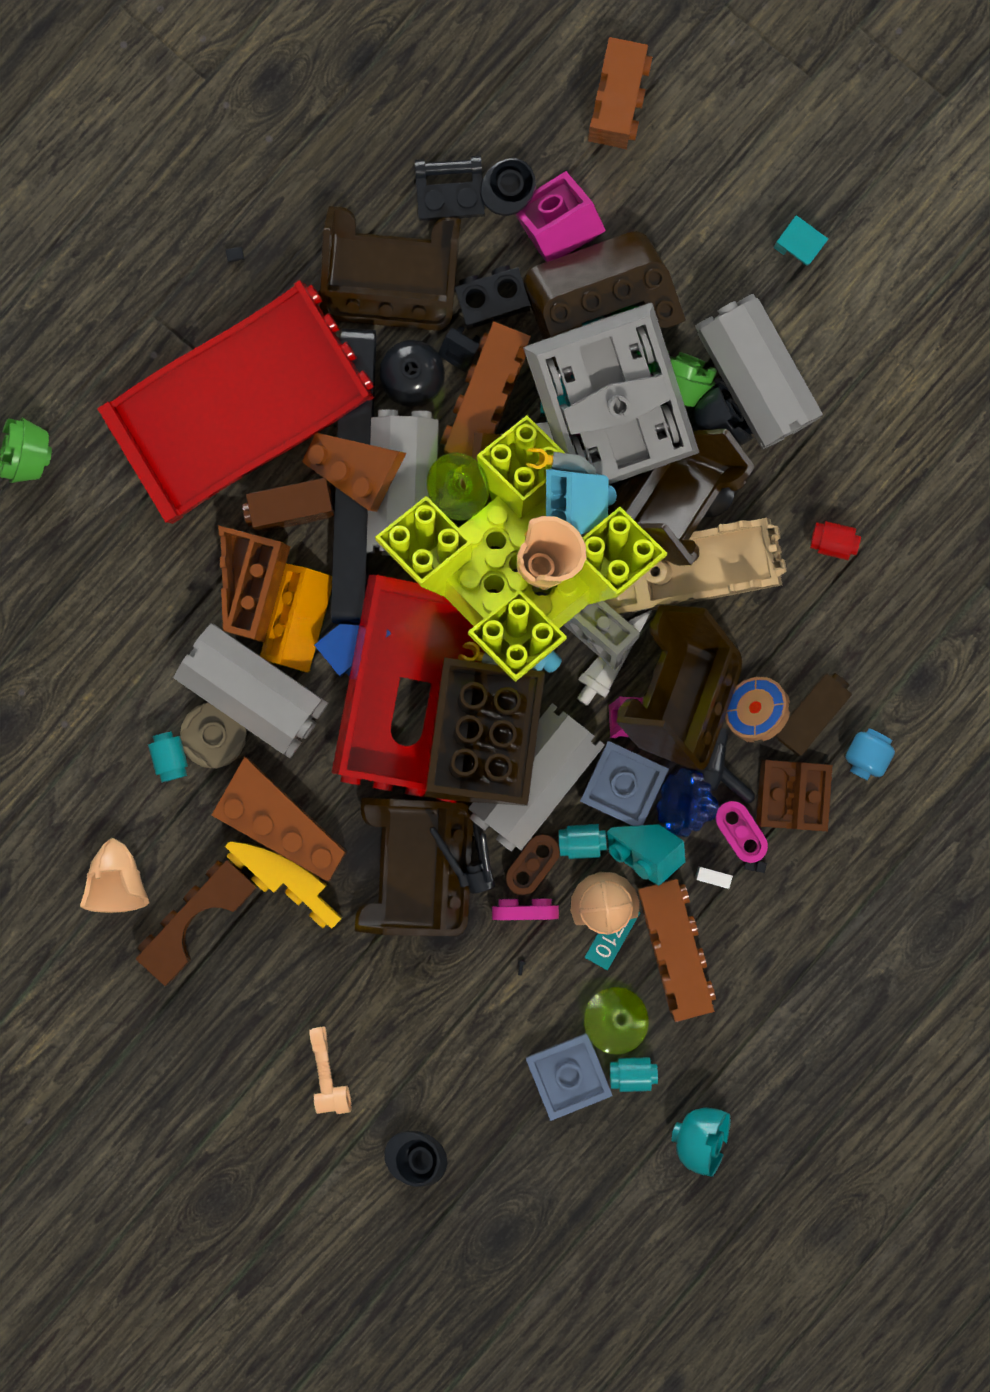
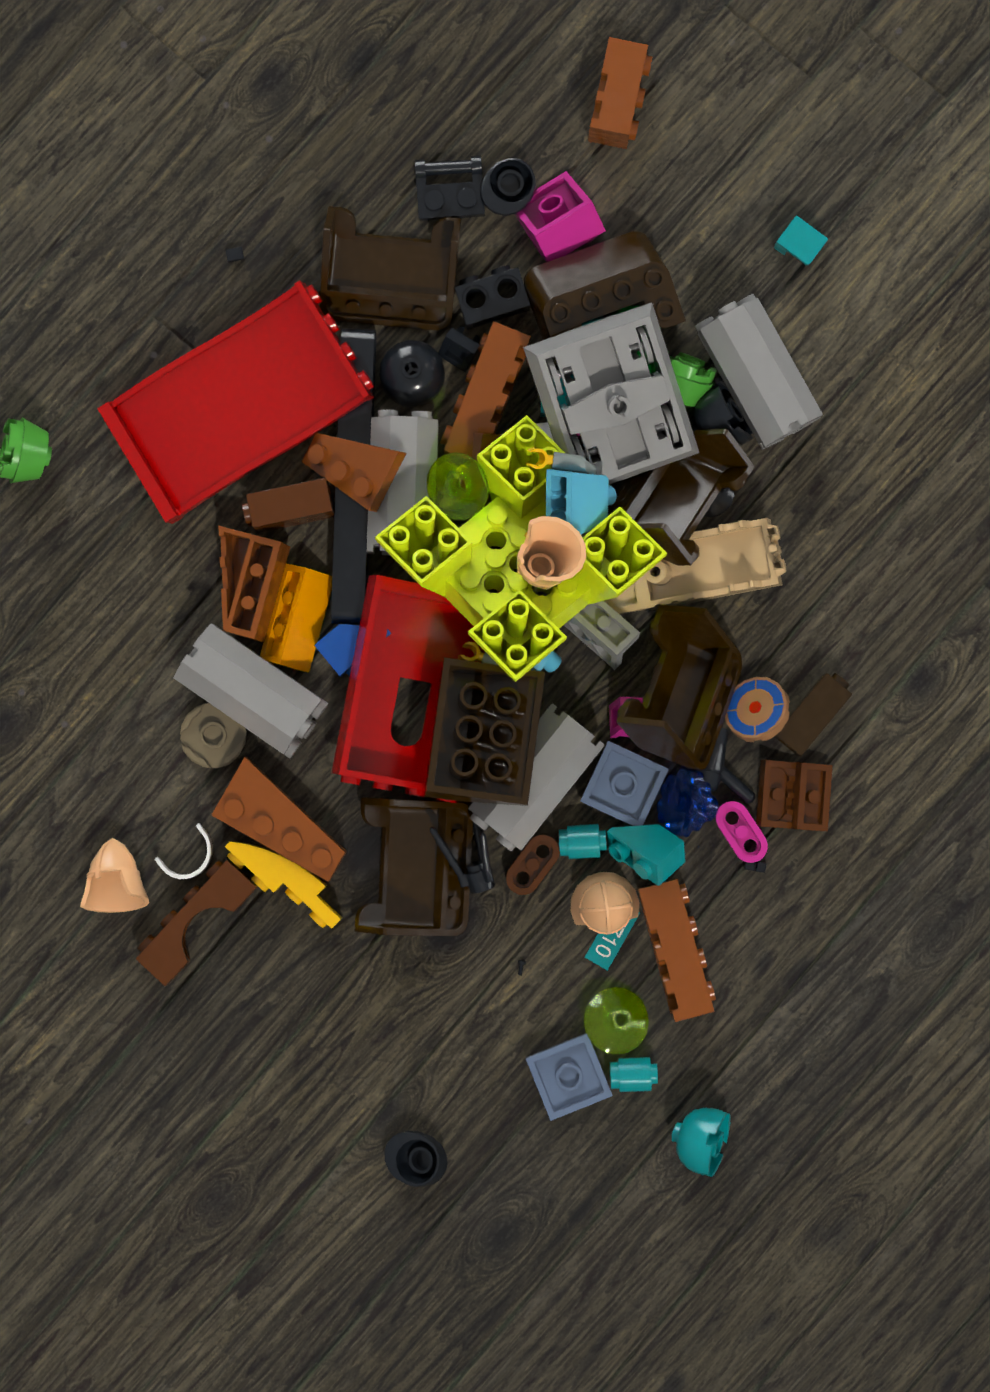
(168, 756): teal brick -> none
(205, 864): none -> white helmet
(331, 1097): light nougat brick -> none
(539, 910): dark pink plate -> none
(600, 675): white bar -> none
(713, 877): white tile -> none
(835, 540): red brick -> none
(870, 754): dark azure head -> none

